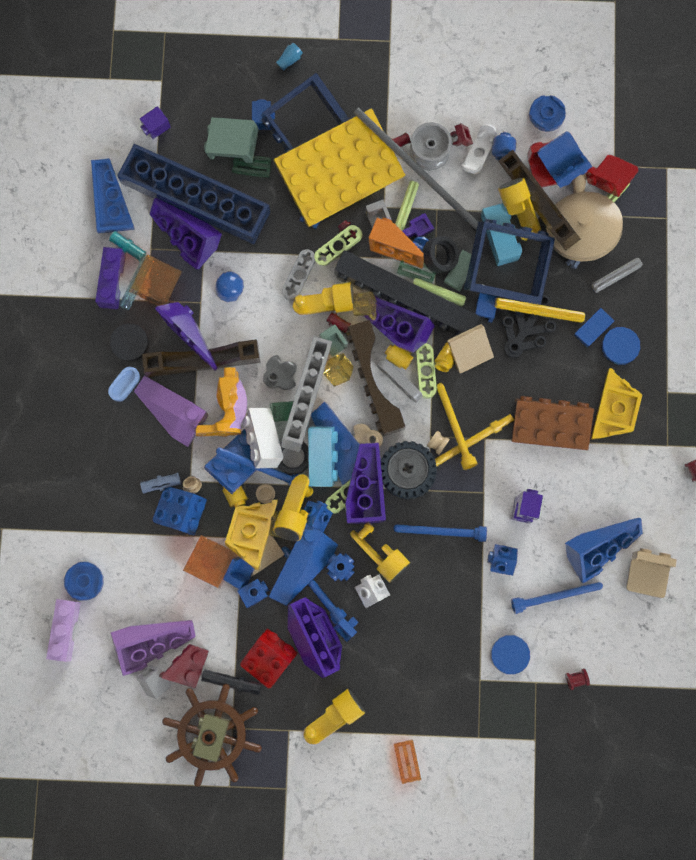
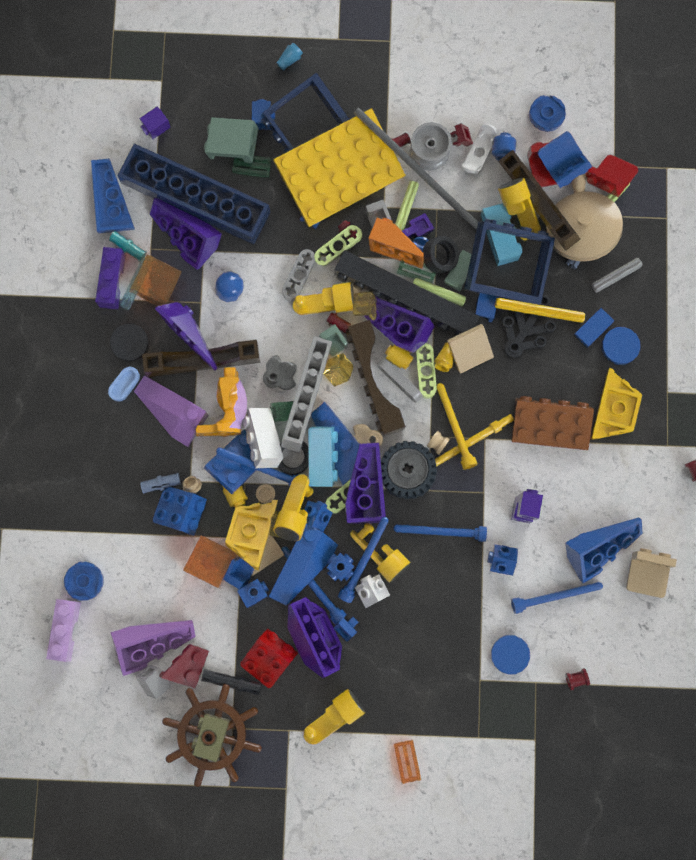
(347, 593): none -> blue piece

